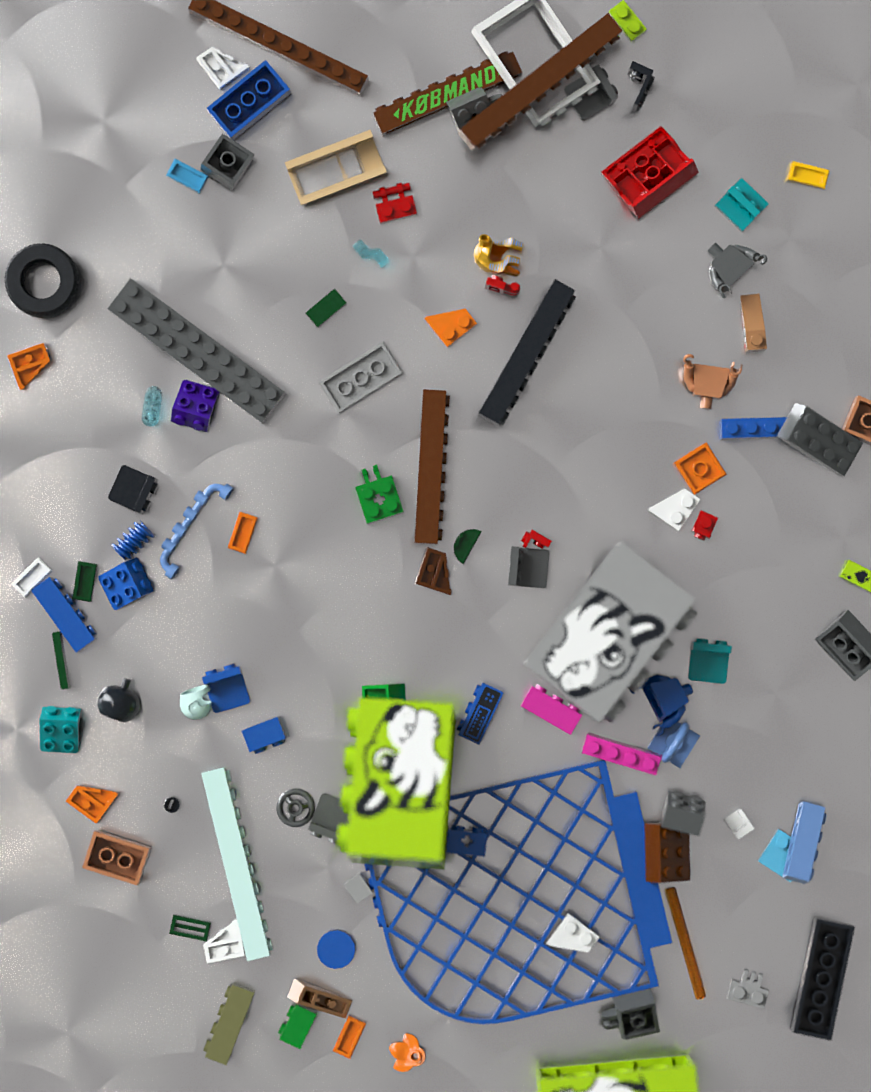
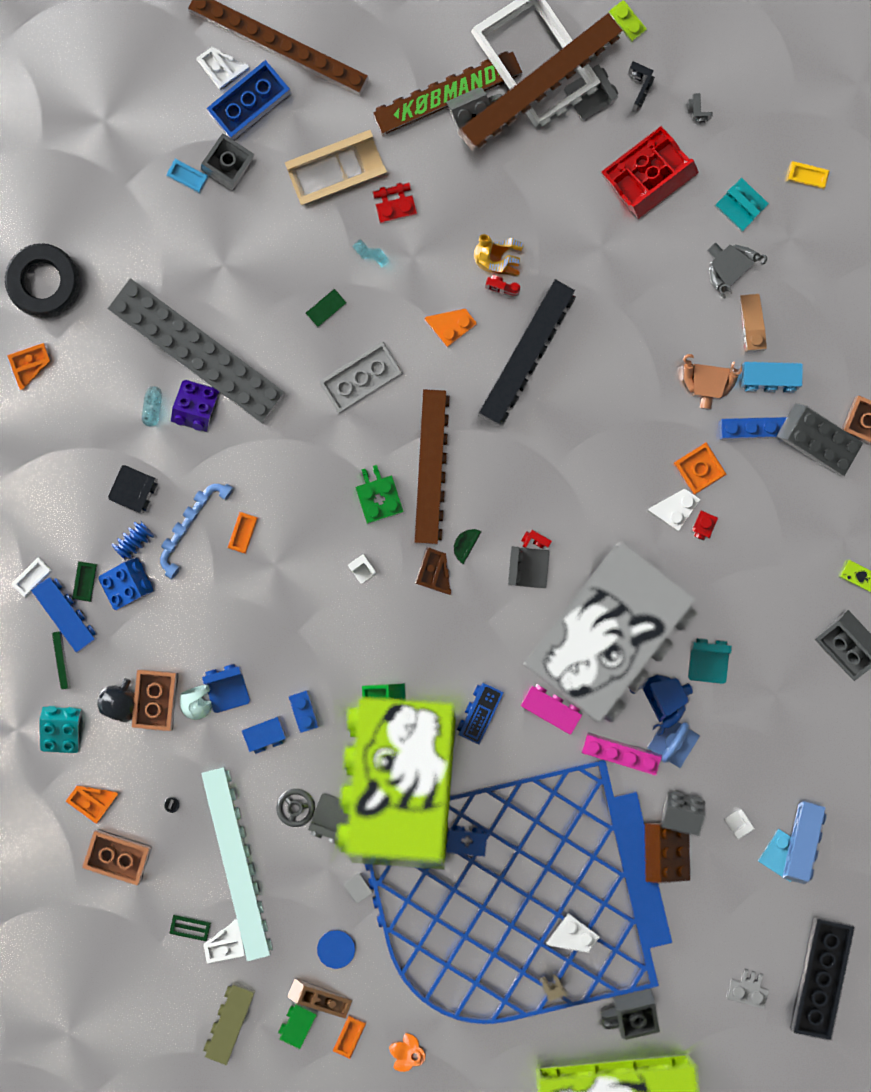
(156, 696): none -> nougat brick
(303, 711): none -> blue brick
(362, 569): none -> white panel
(553, 991): none -> dark tan hinge
(685, 943): clear orange axle -> none
(694, 105): none -> dark grey bracket
(771, 376): none -> dark azure brick

